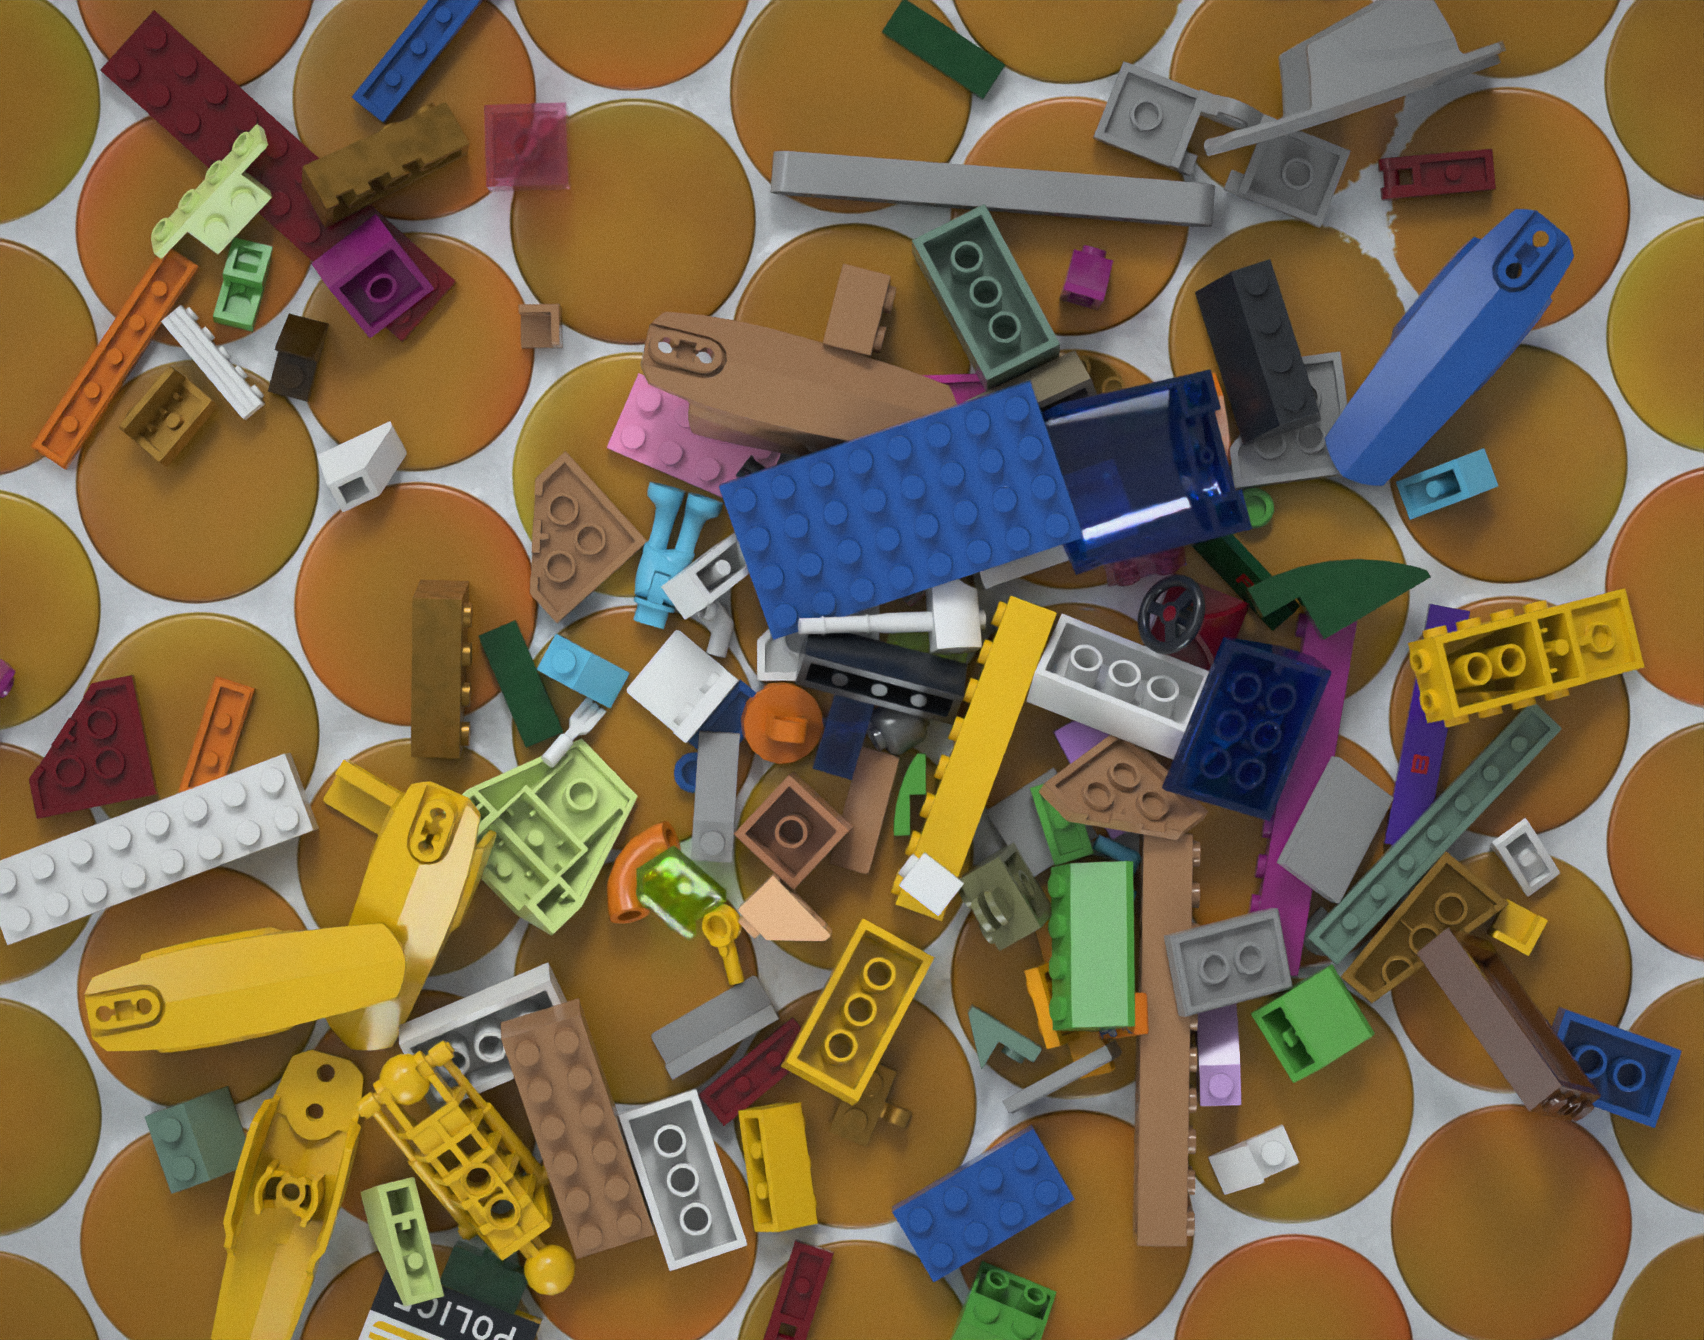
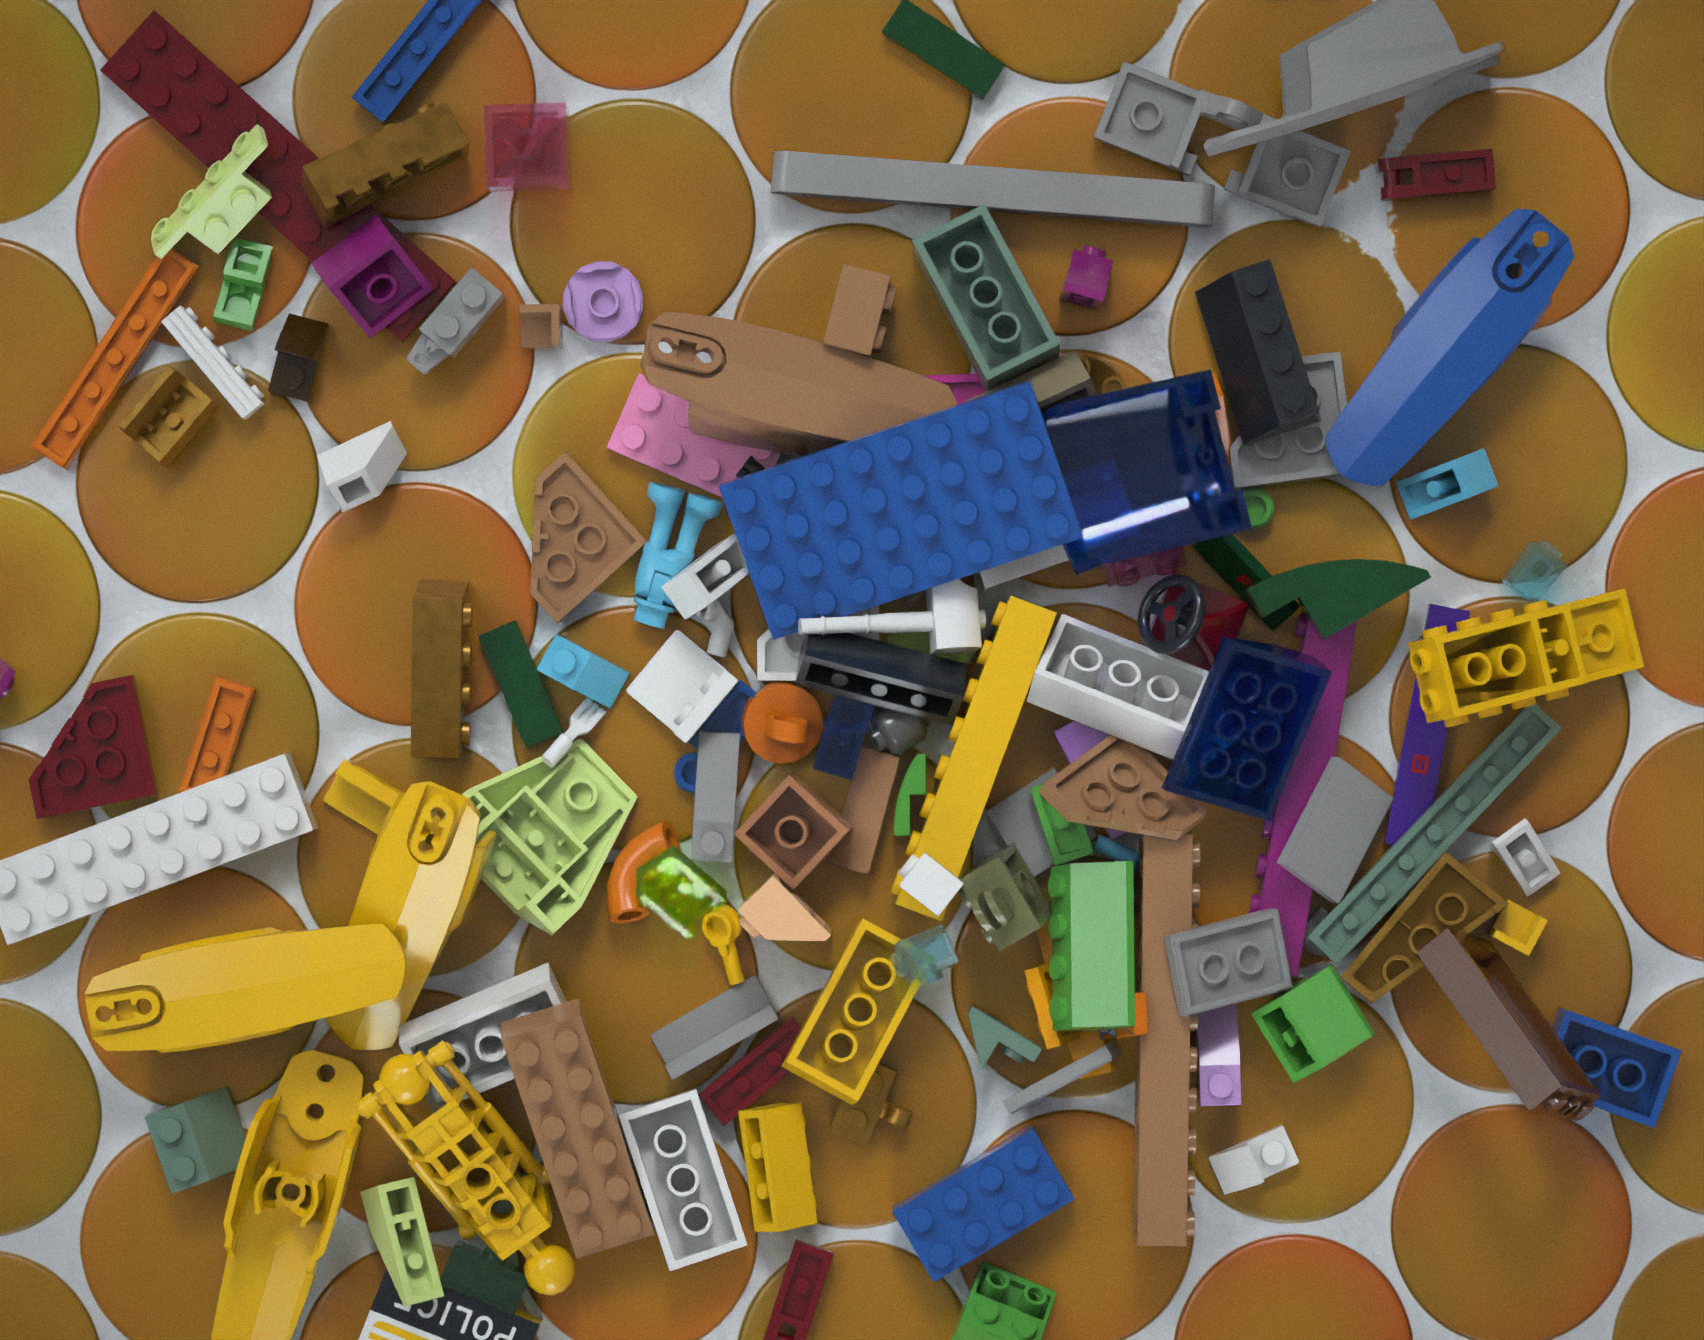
(455, 321): none -> light grey hinge
(603, 301): none -> lavender tile
(924, 956): none -> clear light blue brick
(1534, 571): none -> clear light blue brick

